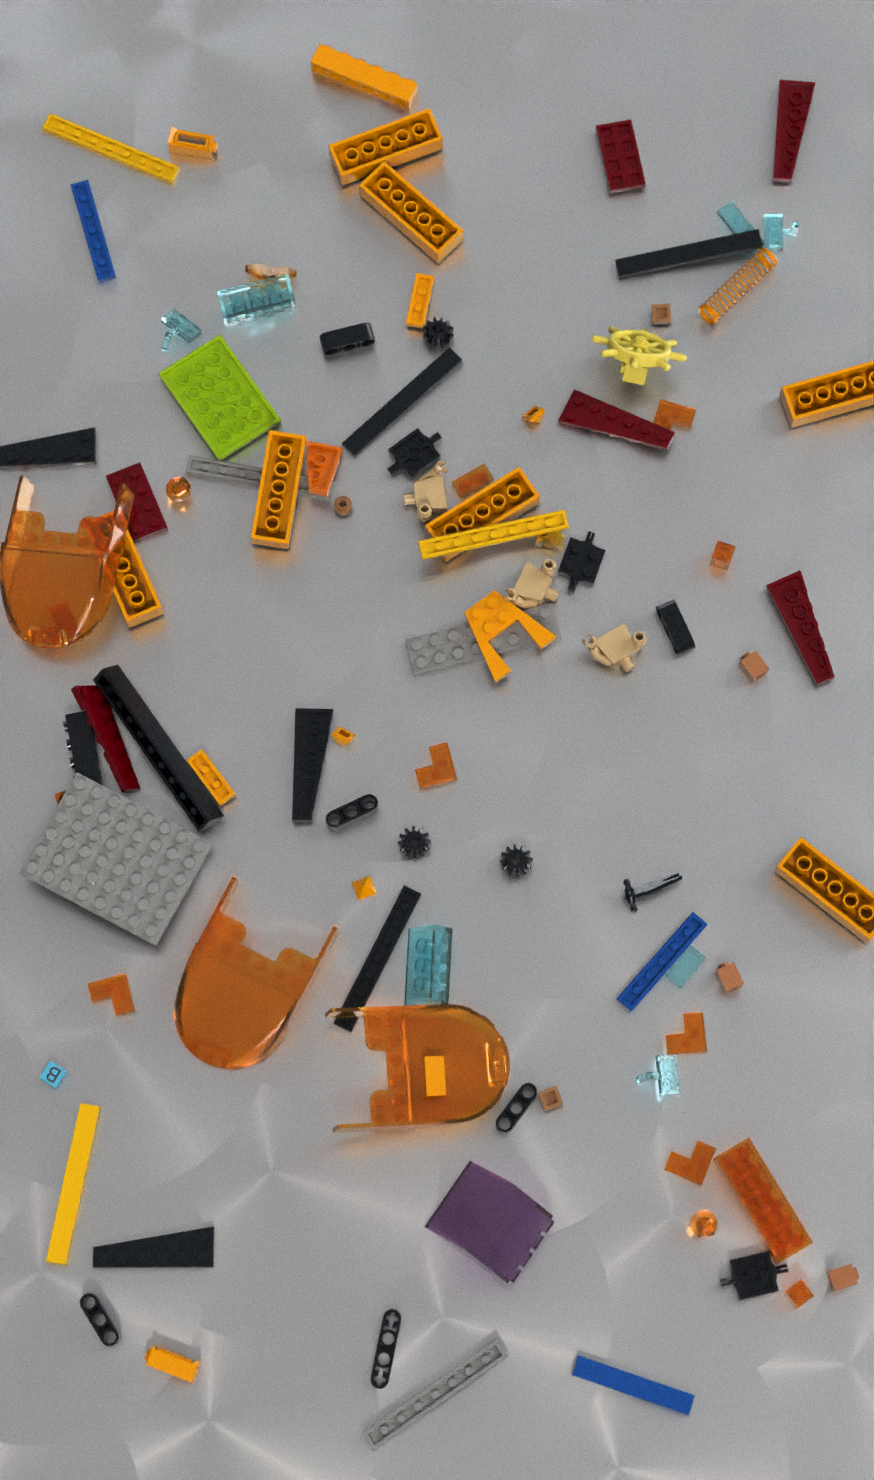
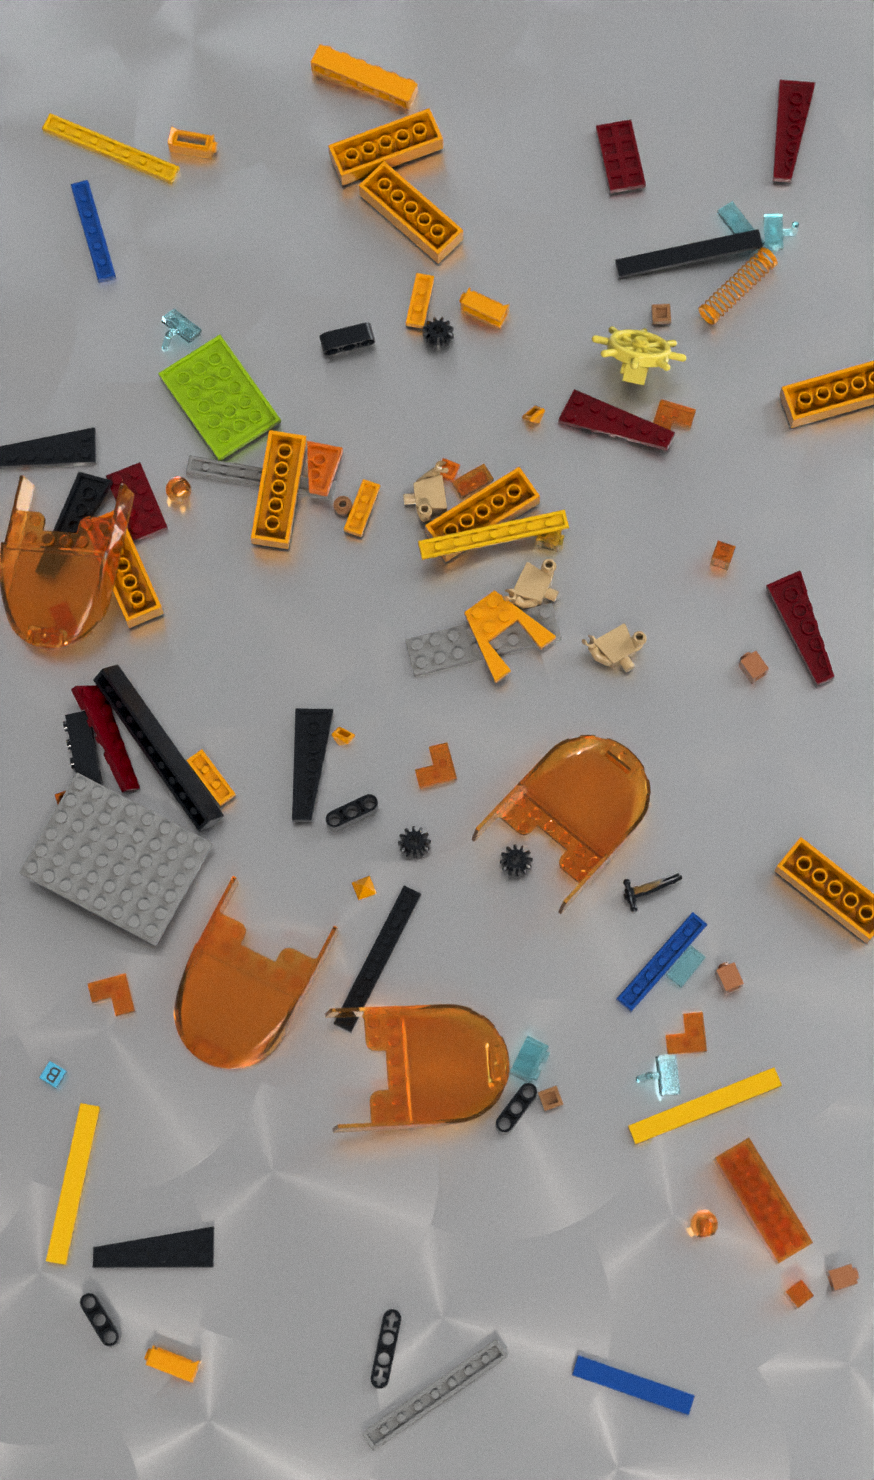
(83, 501): none -> black wing
(256, 300): clear light blue slope -> none
(264, 272): clear orange tile -> none
(362, 508): none -> light orange plate
(402, 402): black tile -> none
(414, 453): black plate -> none
(428, 965): clear light blue slope -> none
(434, 1076): light orange tile -> none
(453, 469): none -> orange tile
(484, 307): none -> light orange window
(490, 1222): clear purple windscreen -> none
(529, 1060): none -> clear light blue brick
(581, 561): black plate -> none
(583, 796): none -> clear orange windscreen
(675, 627): black beam -> none
(691, 1168): clear orange tile -> none
(704, 1105): none -> yellow tile
(753, 1275): black plate -> none

